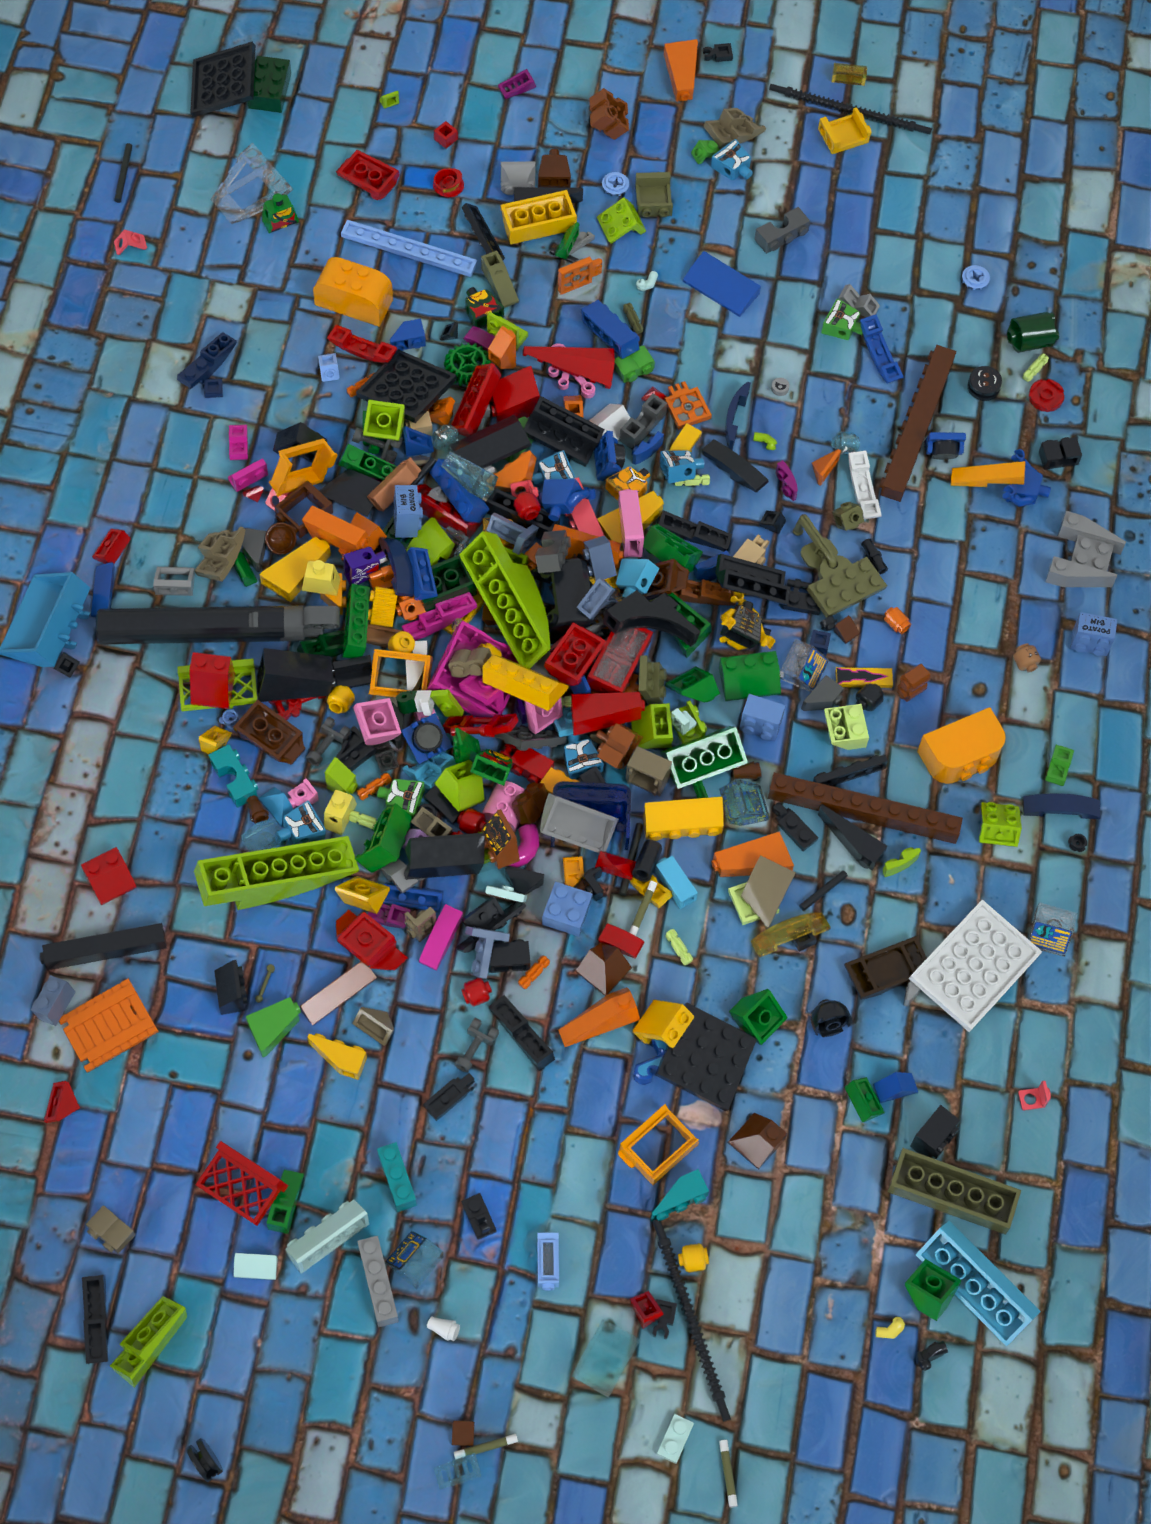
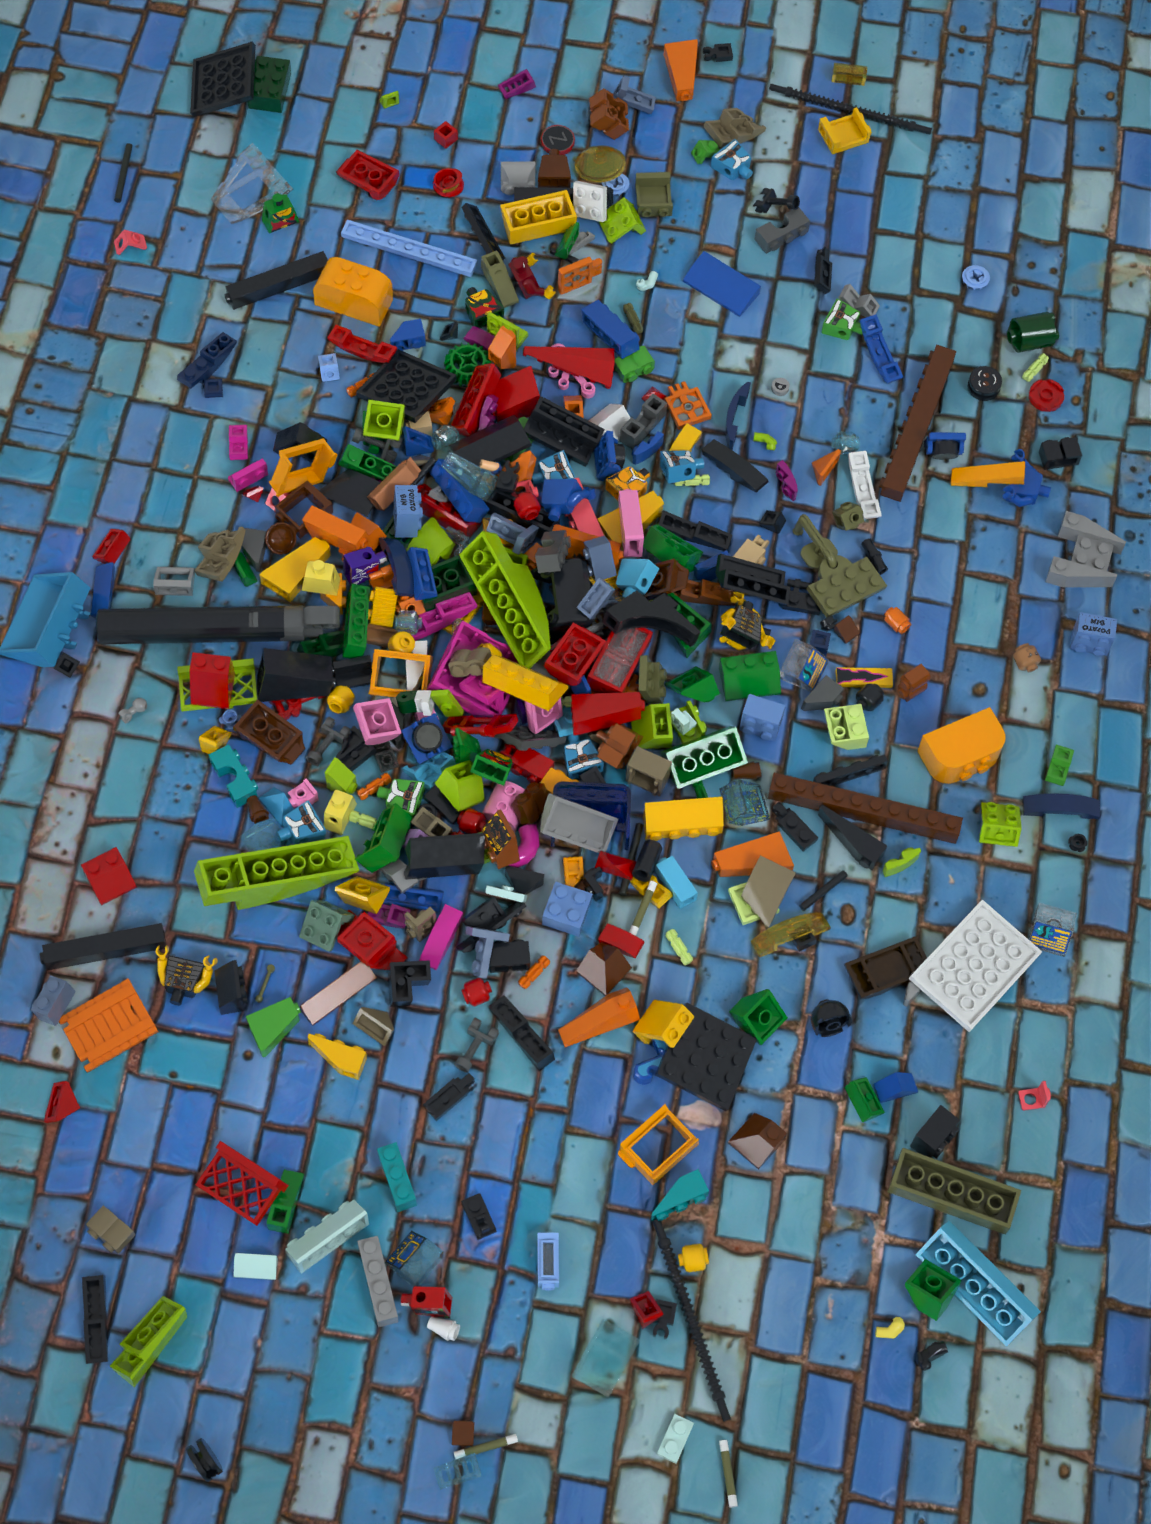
(138, 705): none -> light grey arm
(183, 976): none -> torso
(275, 280): none -> black brick
(323, 923): none -> sand green bracket
(404, 976): none -> black brick
(408, 622): none -> clear light blue head
(429, 1301): none -> red torso
(489, 407): none -> magenta slope
(493, 467): none -> light nougat arm
(508, 480): none -> black plate
(525, 278): none -> dark red torso
(558, 138): none -> black tile
(591, 200): none -> white plate
(600, 163): none -> clear yellow dish
(634, 97): none -> sand blue bracket
(769, 199): none -> black bar
(823, 271): none -> black hinge

